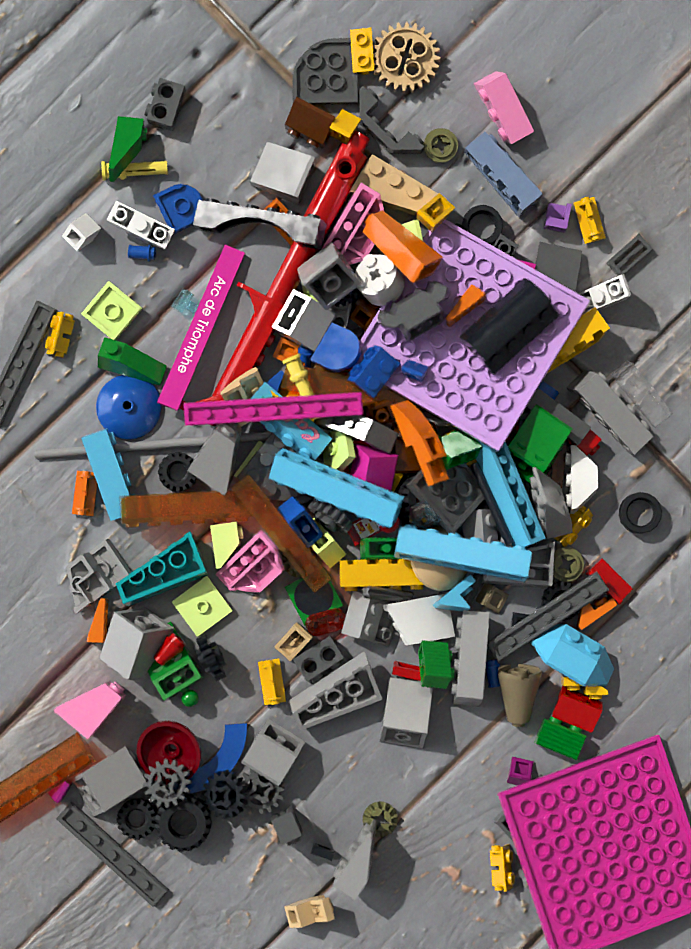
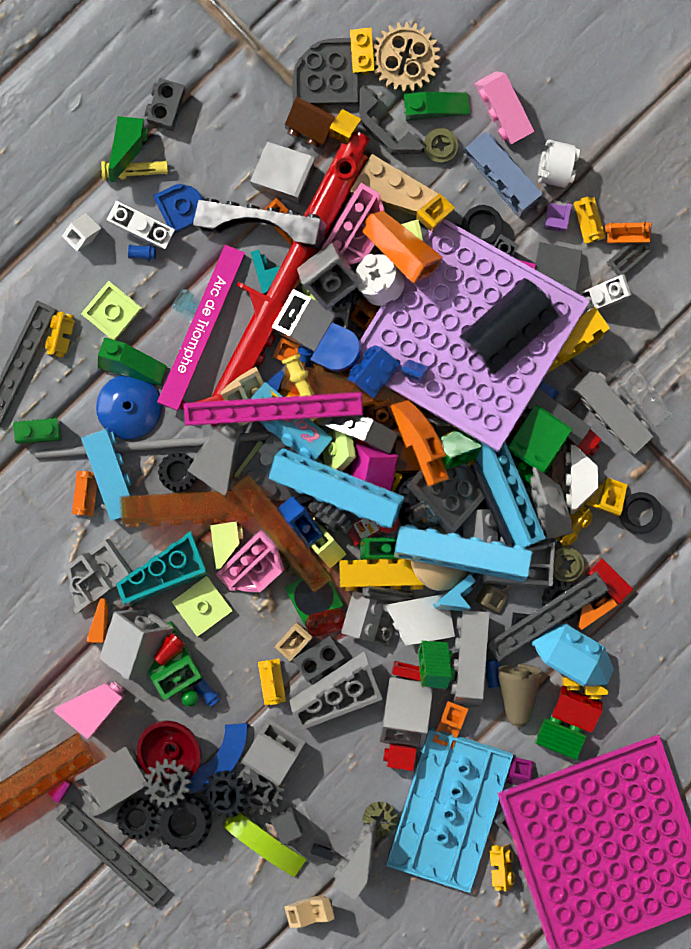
(37, 431): none -> green brick
(207, 693): none -> blue pin
(210, 657): black gear -> none
(265, 277): none -> teal slope
(265, 844): none -> lime slope
(400, 756): none -> red brick
(416, 312): dark grey slope -> none
(435, 105): none -> green slope
(449, 810): none -> medium azure piece
(451, 722): none -> orange slope
(470, 300): orange slope -> none
(558, 163): none -> white brick
(609, 497): none -> yellow slope
(628, 232): none -> orange hinge

